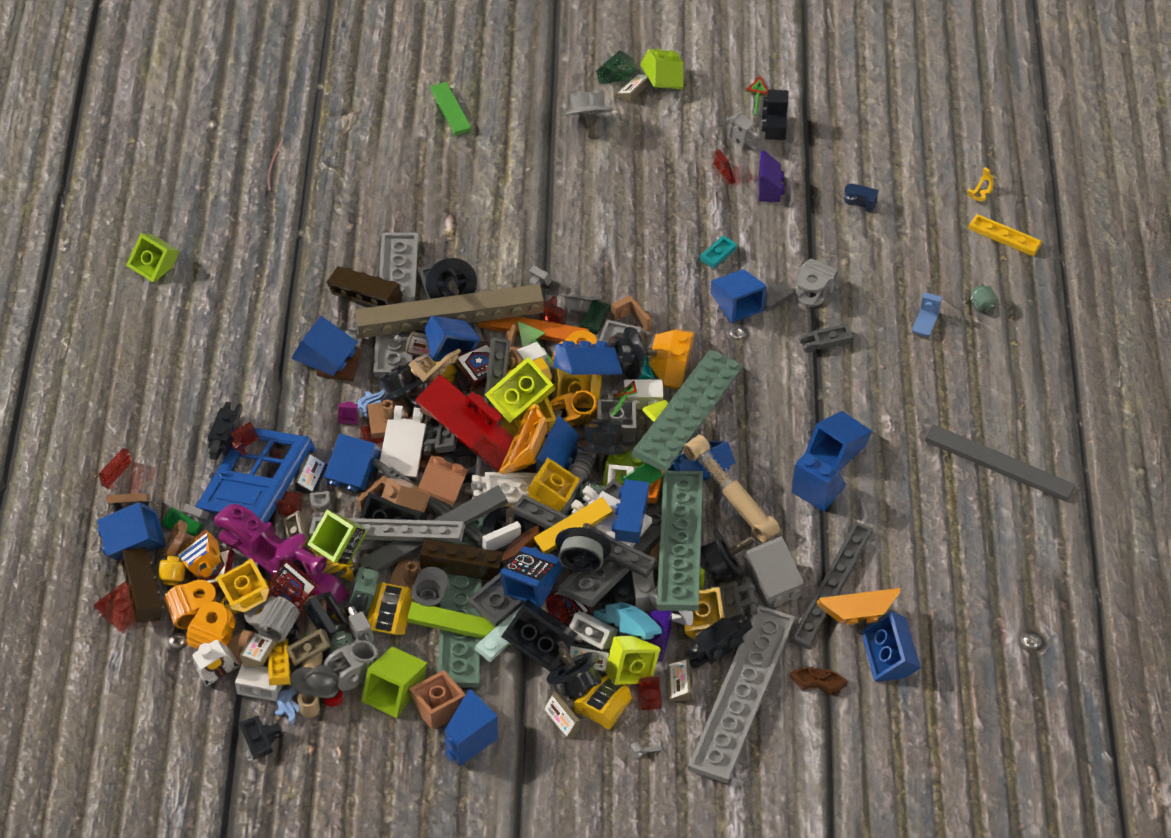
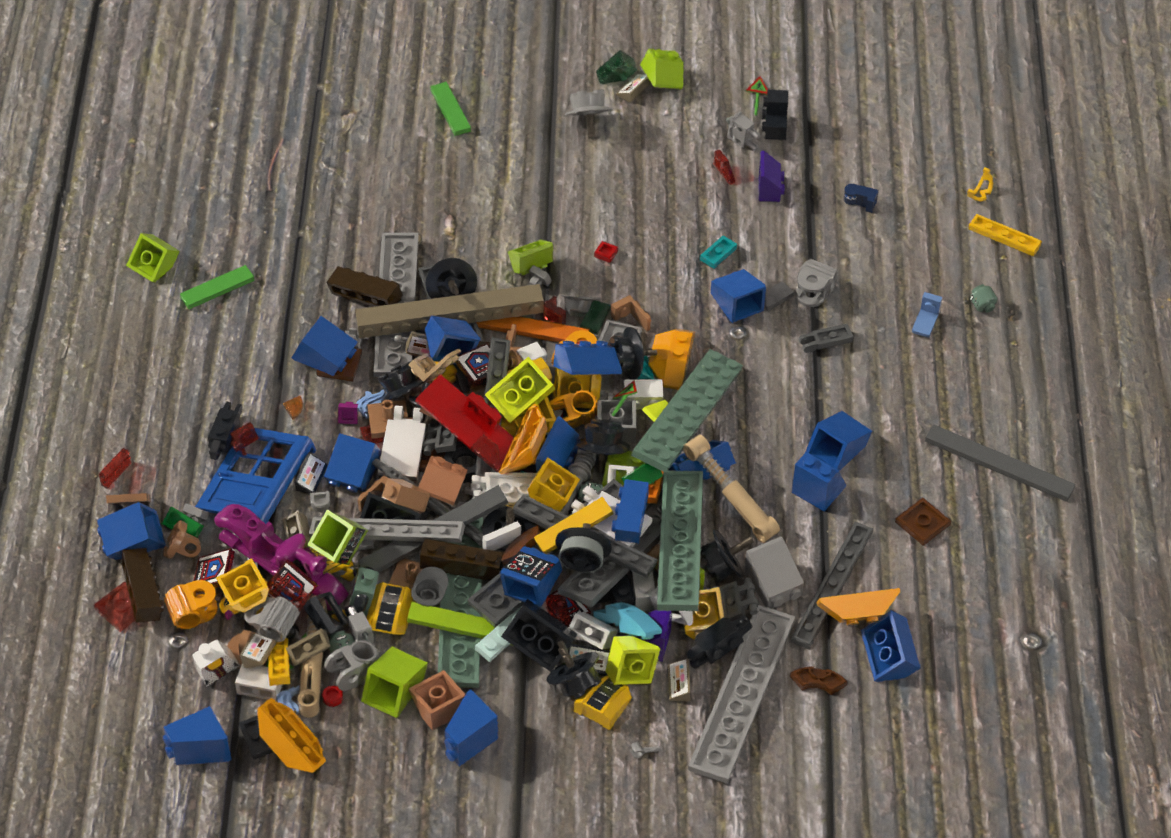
(171, 571): yellow head -> none
(197, 739): none -> blue slope
(201, 554): torso -> none
(205, 629): light orange piece -> none
(217, 287): none -> bright green tile
(289, 503): clear red bracket -> none
(289, 737): none -> light orange wedge
(294, 407): none -> clear orange tile
(315, 681): dark grey piece -> none
(529, 334): bright green piece -> none
(535, 253): none -> lime slope
(562, 715): slope -> none
(606, 251): none -> red tile
(650, 693): clear red bracket -> none
(923, 521): none -> reddish brown tile

